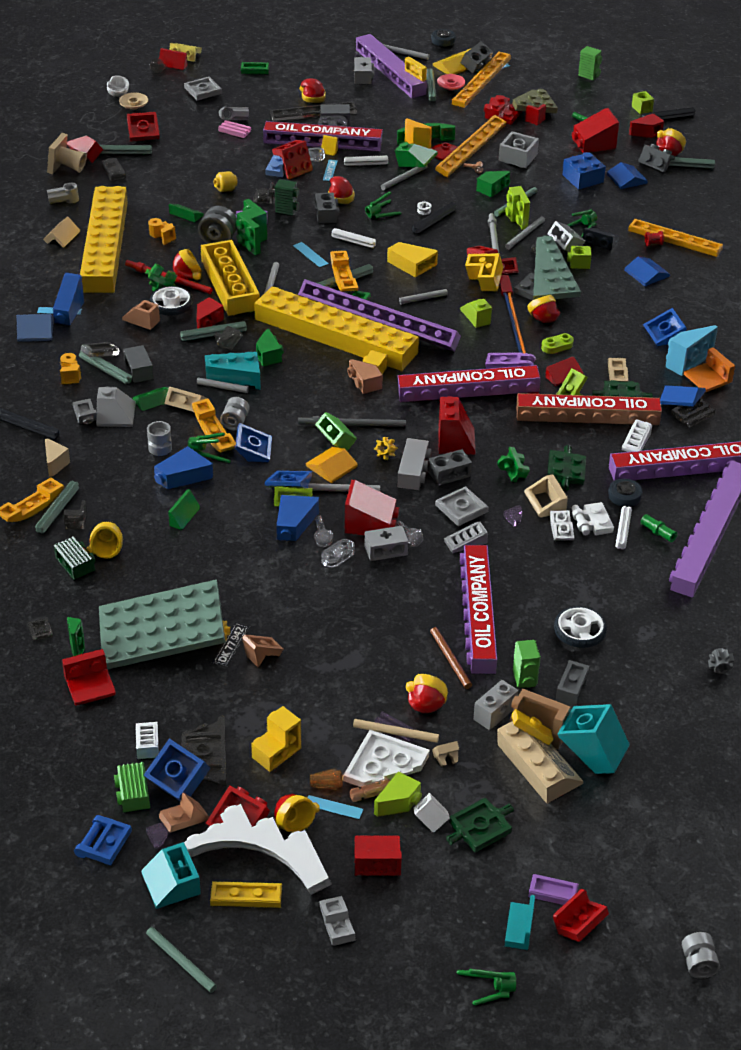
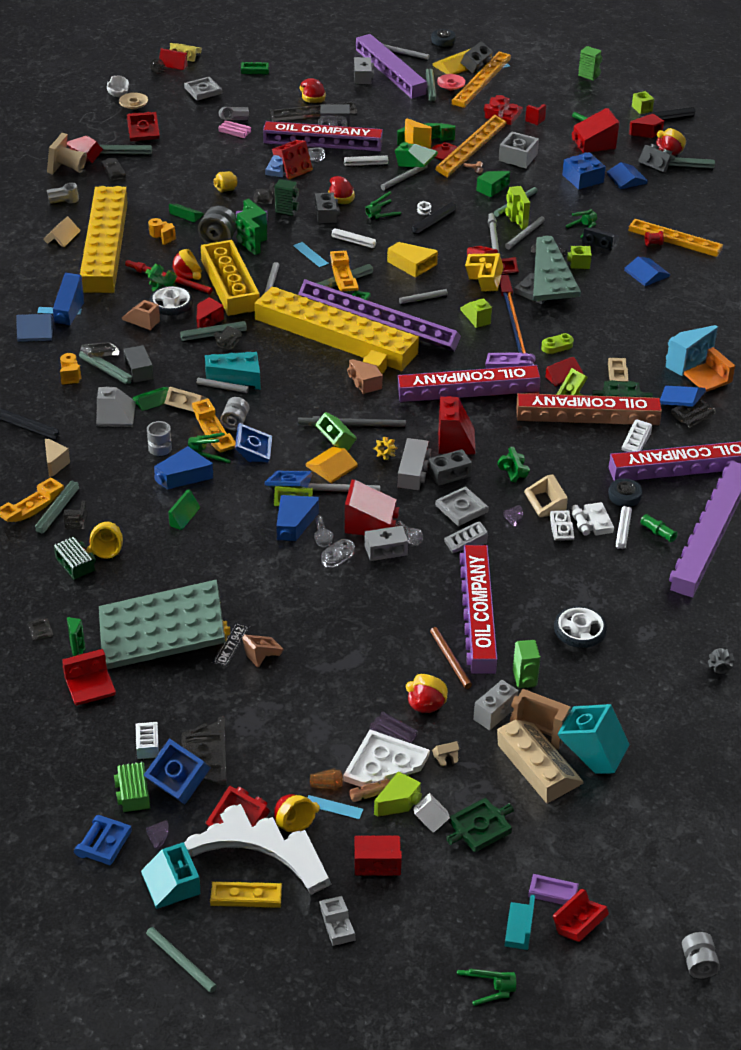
(84, 411): light grey bracket -> none
(183, 815): nougat slope -> none
(268, 349): green slope -> none
(279, 741): yellow brick -> none
(330, 145): yellow slope -> none
(330, 170): medium azure sticker -> none
(399, 731): tan bar -> none
(415, 69): yellow plate -> none
(532, 726): yellow plate -> none
(535, 98): olive plate -> none
(544, 309): red piece -> none
(565, 236): light grey brick -> none
(567, 467): dark green plate -> none
(571, 683): dark grey panel -> none
(664, 327): blue slope -> none

